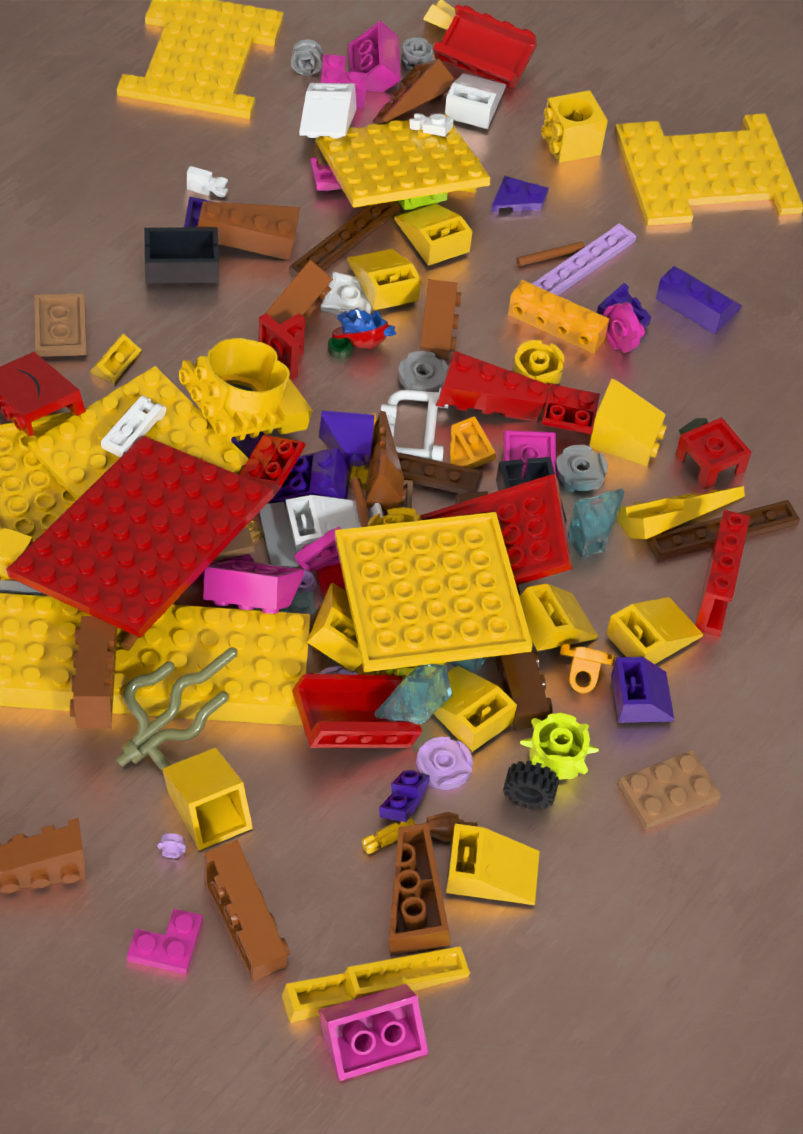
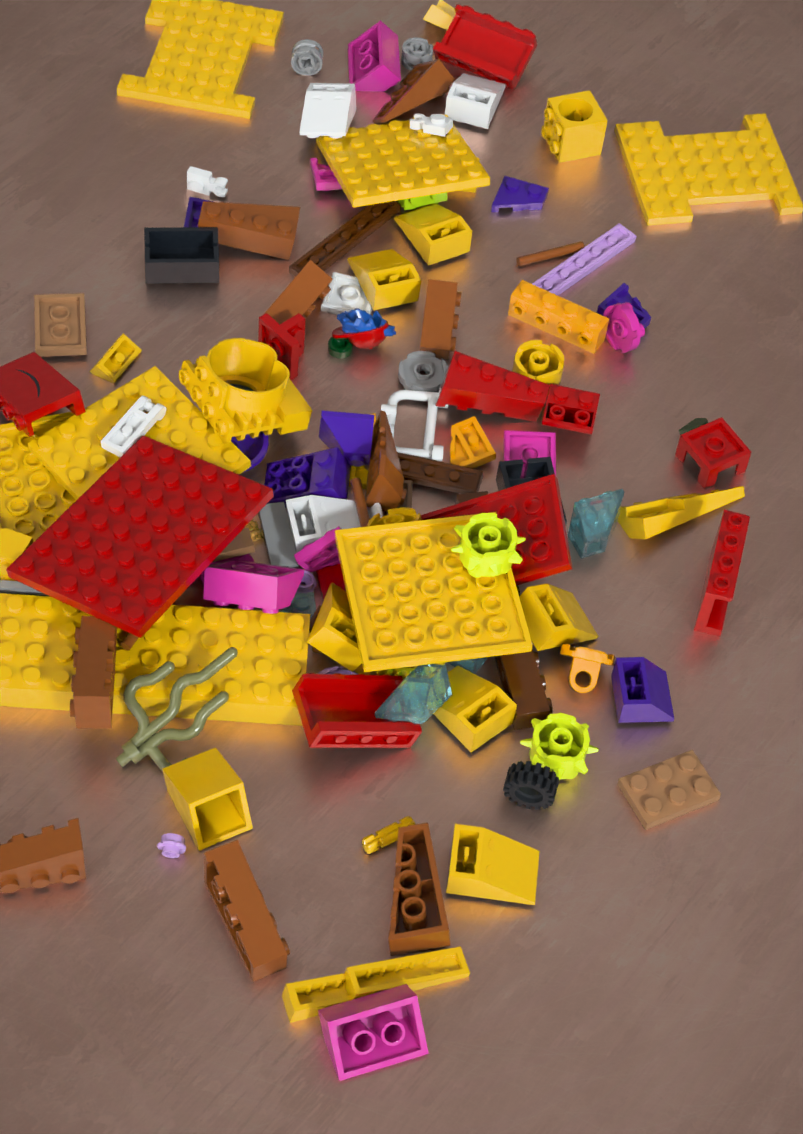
(170, 950): dark pink plate -> none
(272, 461): red slope -> none
(334, 72): dark pink brick -> none
(405, 797): dark purple slope -> none
(442, 825): dark orange piece -> none
(445, 762): lavender tile -> none
(488, 545): none -> neon yellow brick
(577, 479): light grey plate -> none
(627, 425): yellow slope -> none
(652, 629): yellow slope -> none
(696, 300): dark purple slope -> none
(702, 535): reddish brown tile -> none

